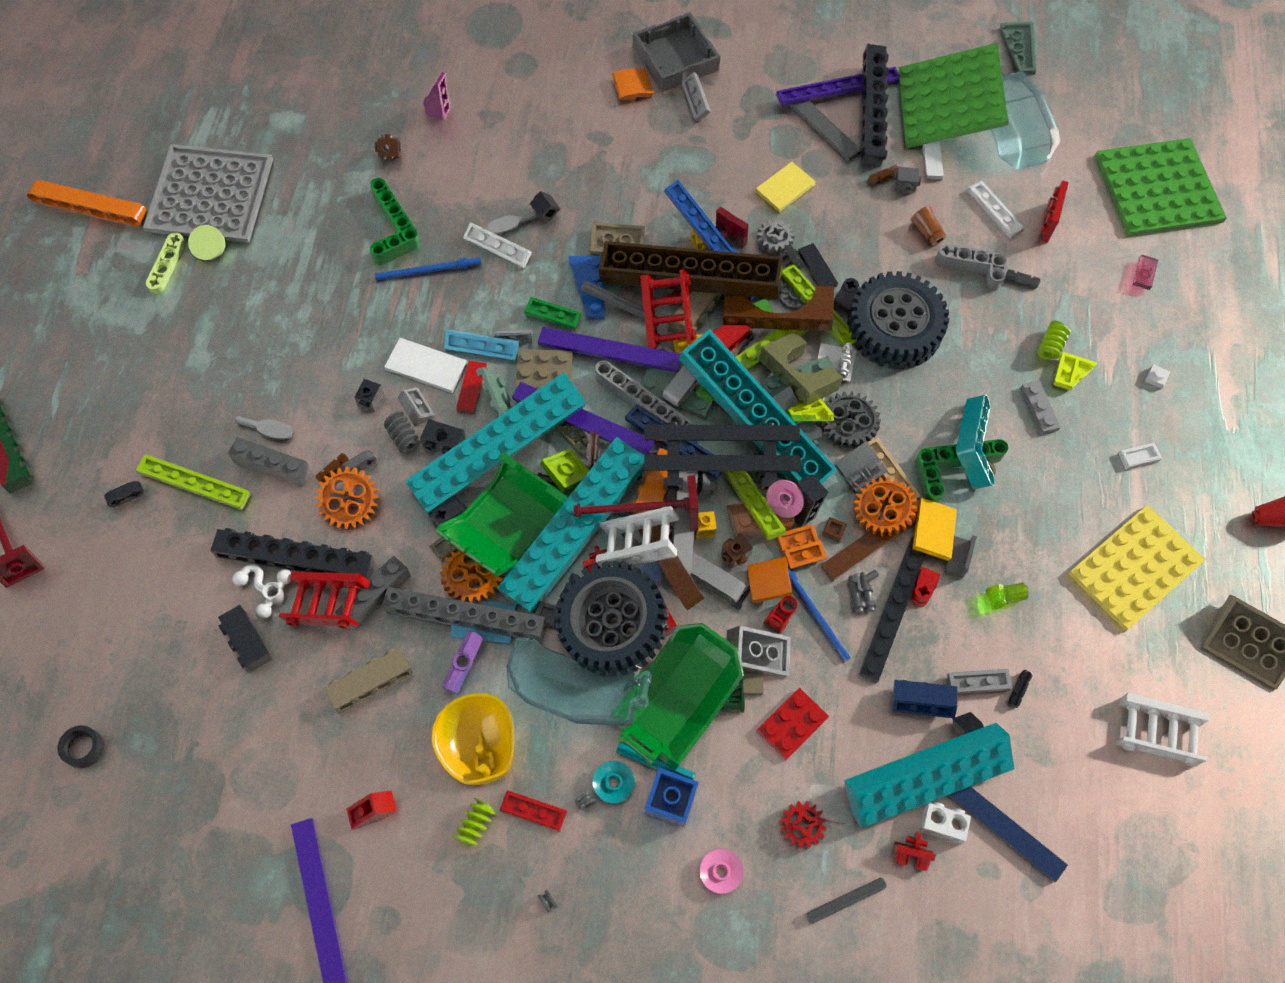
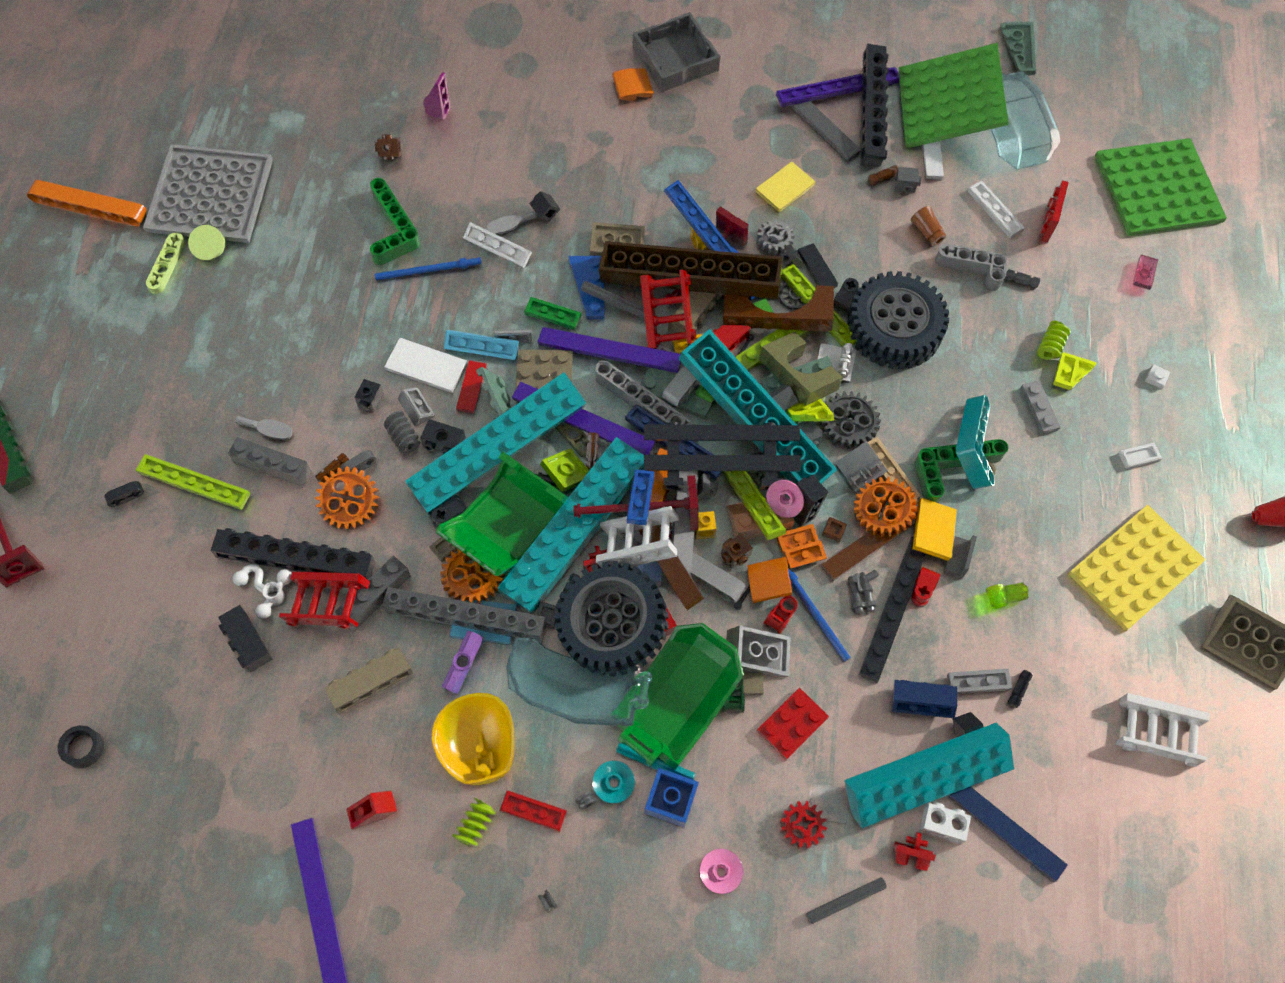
(640, 497): none -> blue tile
(696, 97): light grey plate -> none

